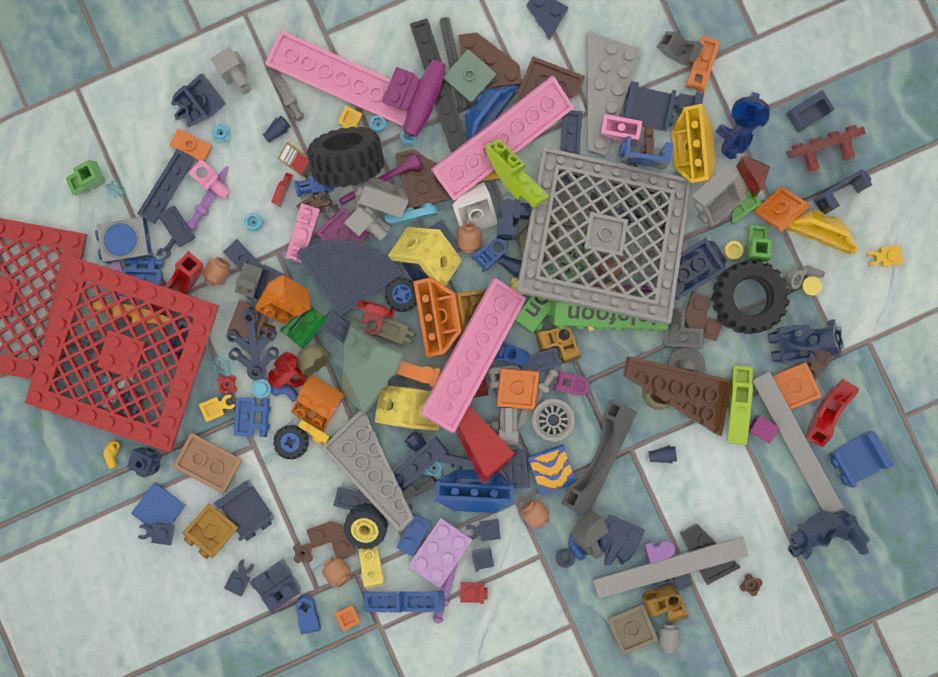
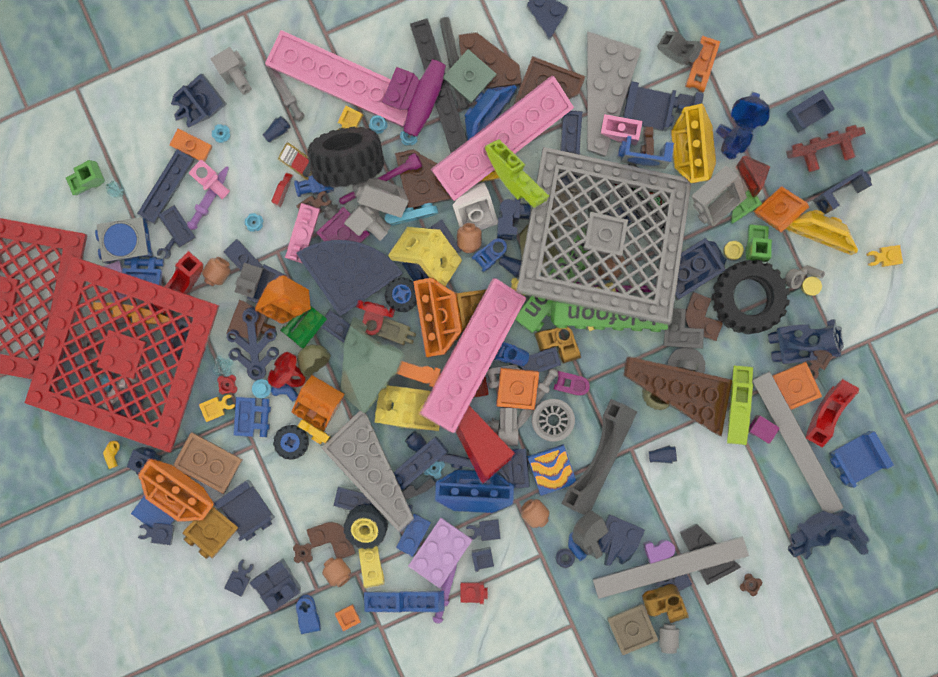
(174, 491): none -> orange wedge

